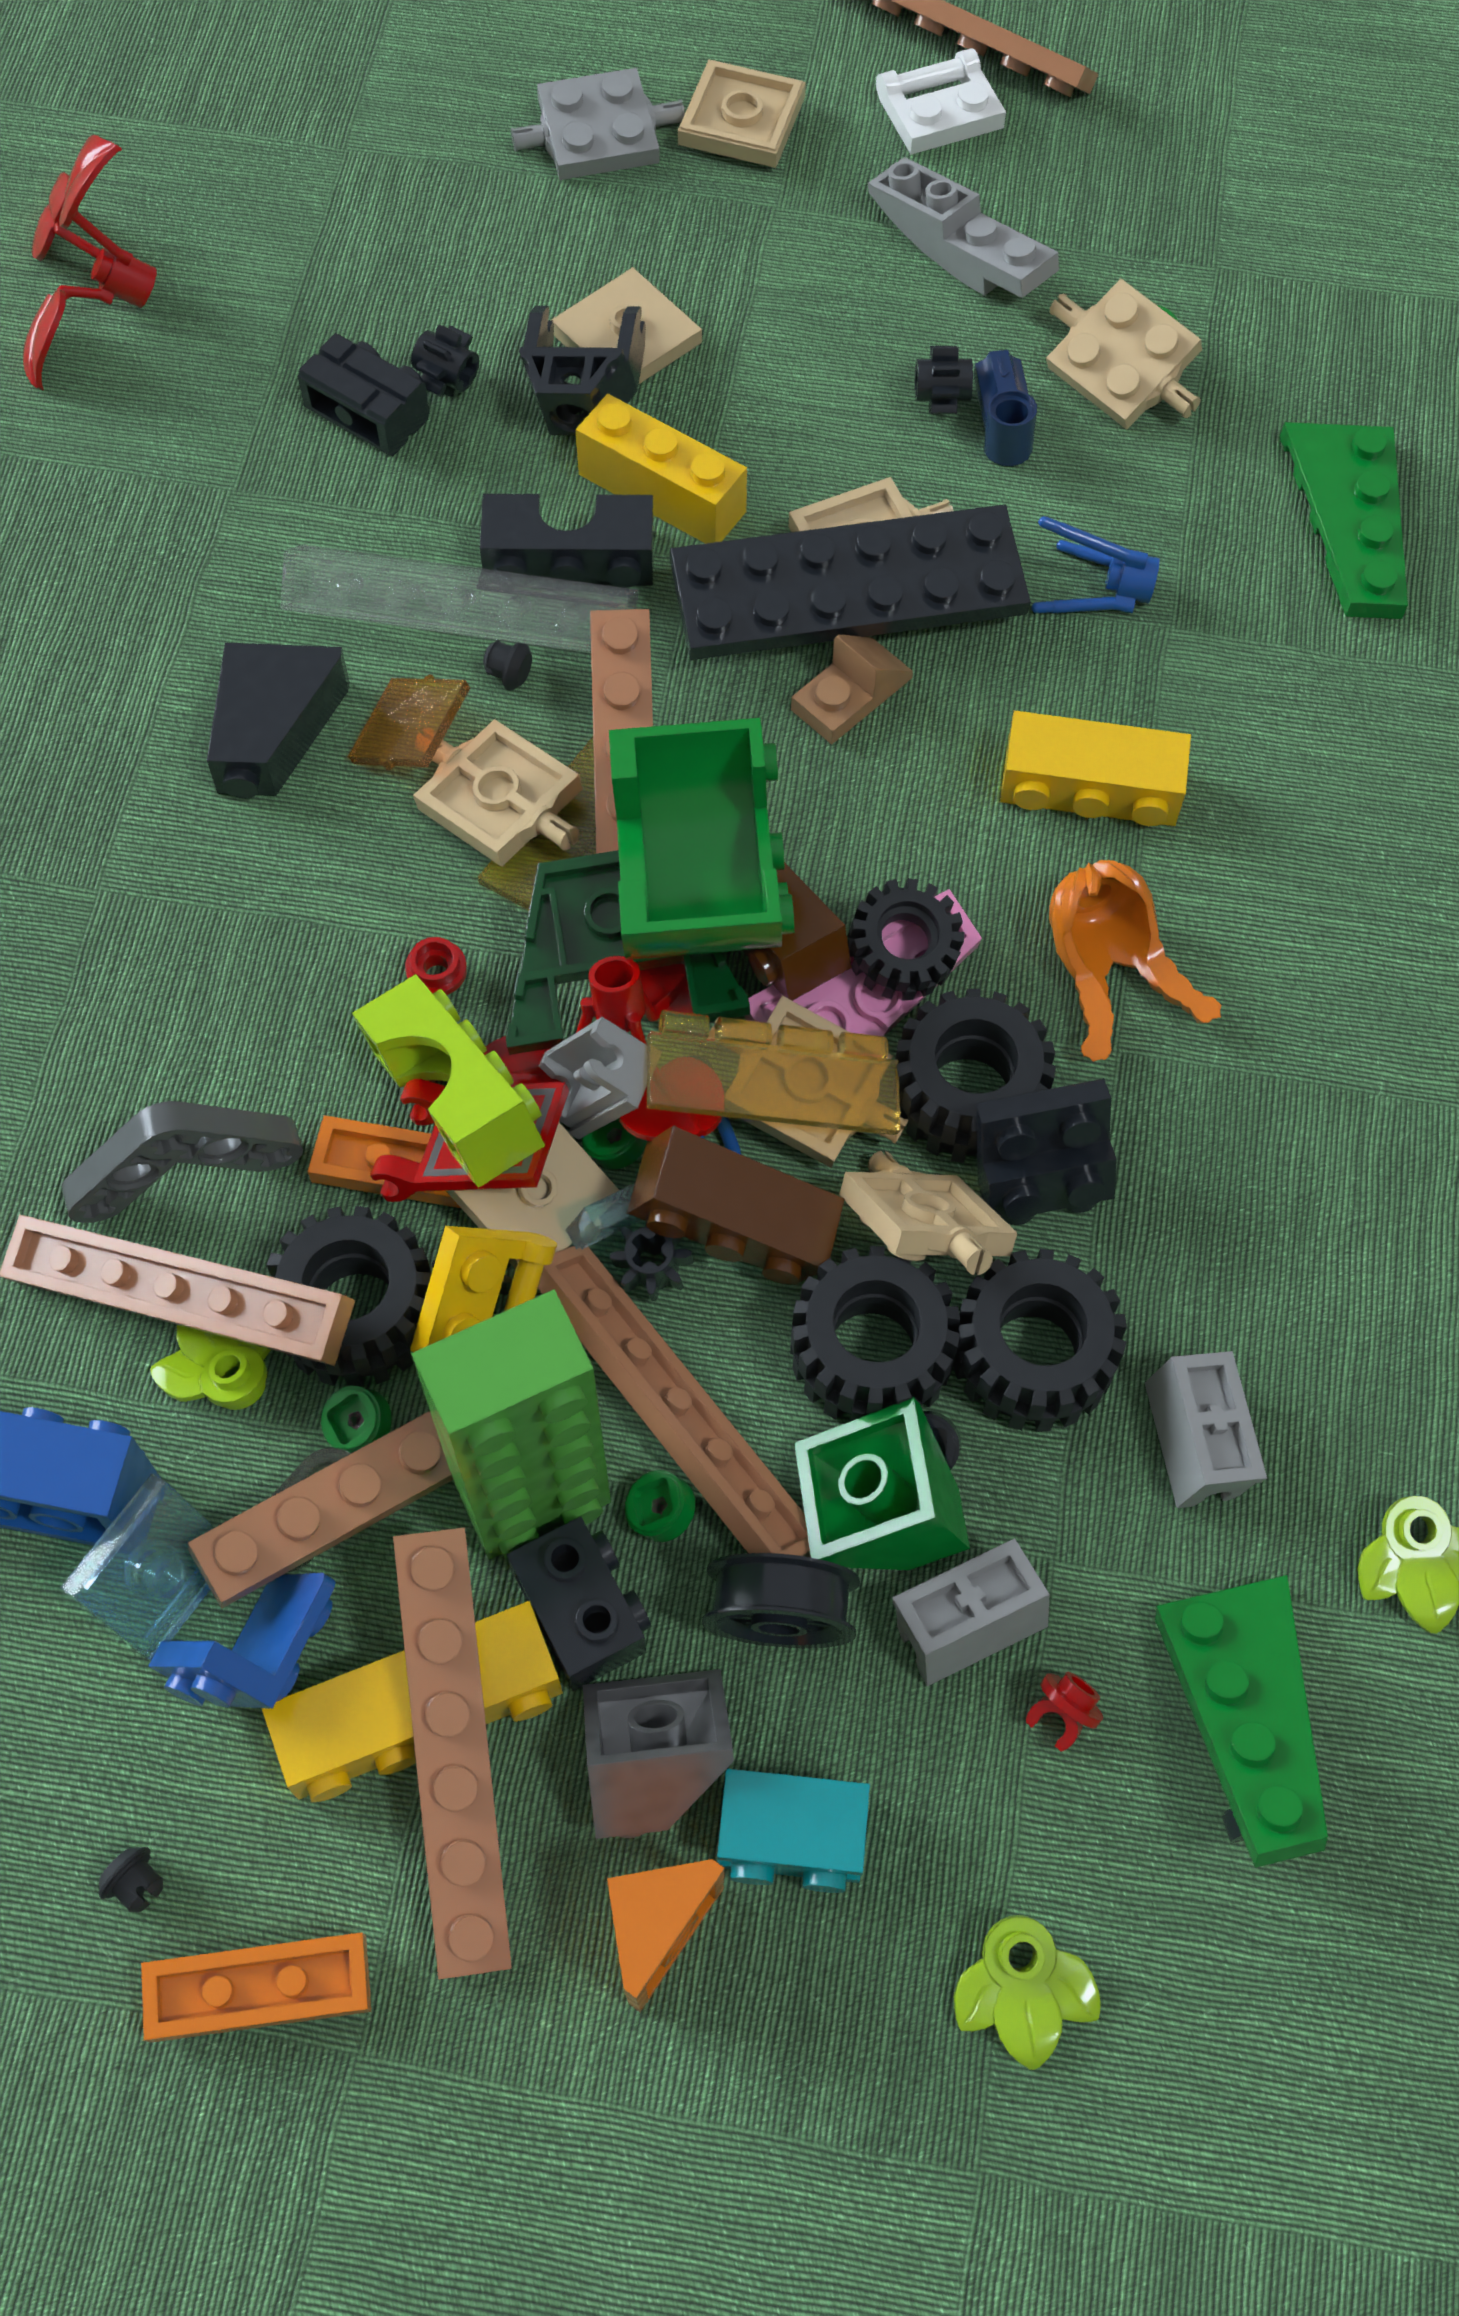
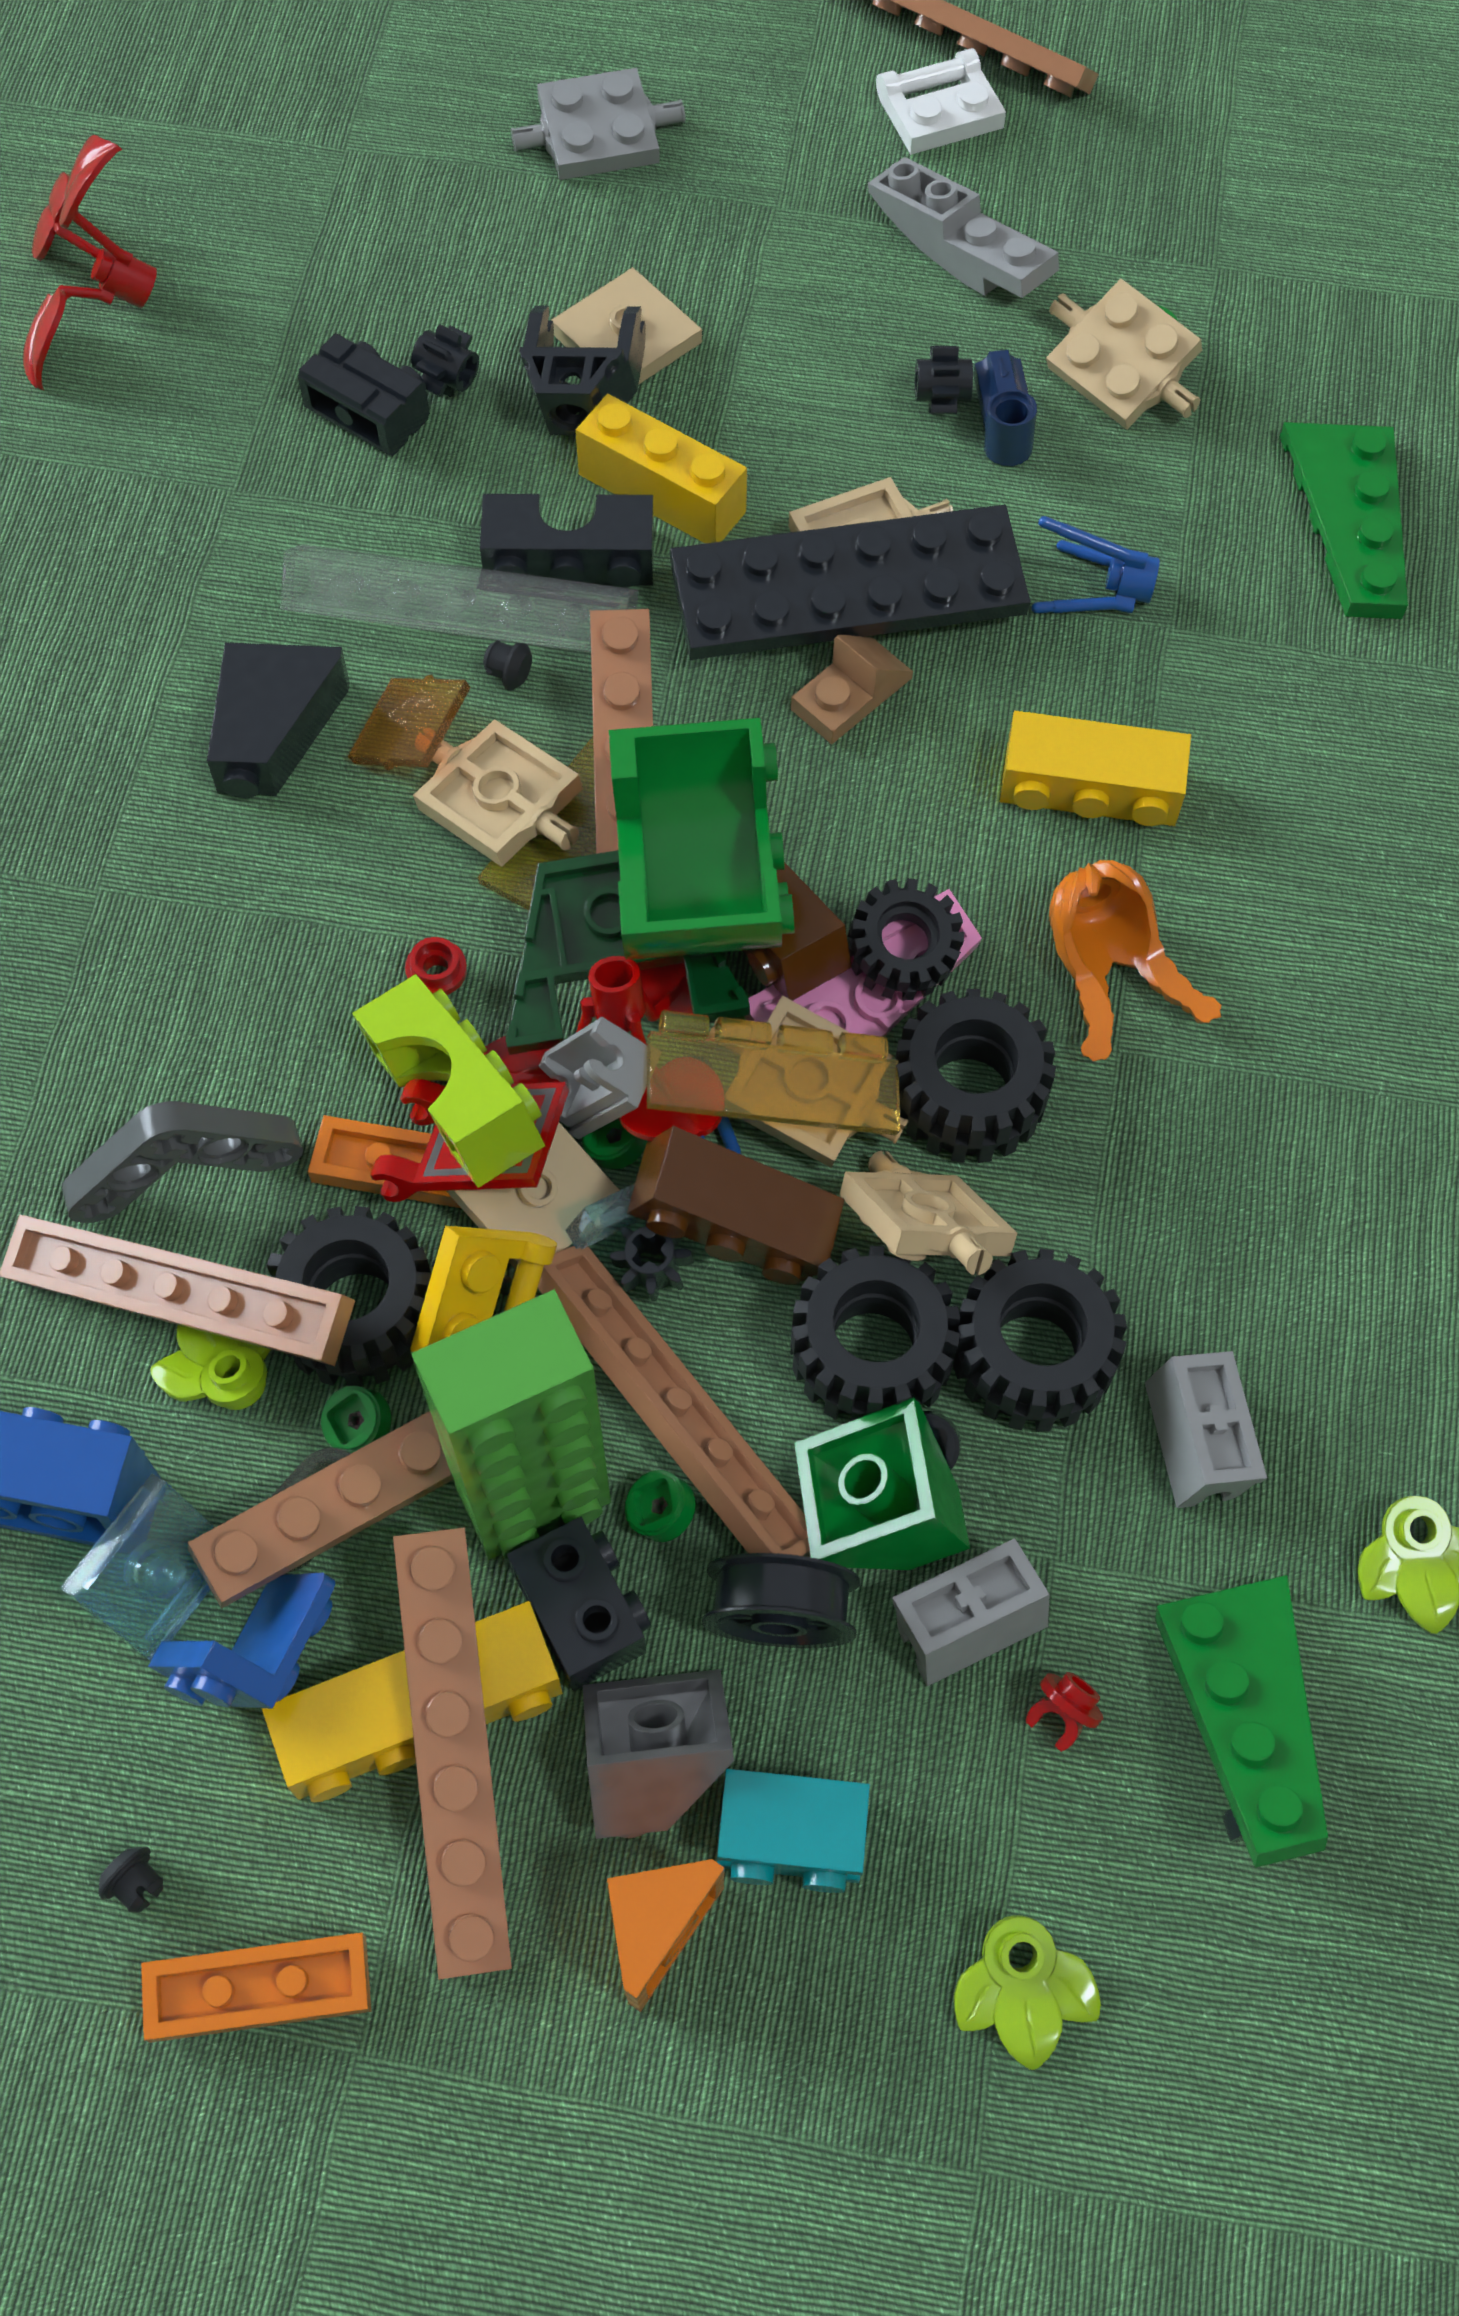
(742, 113): tan plate -> none
(1046, 1151): black plate -> none

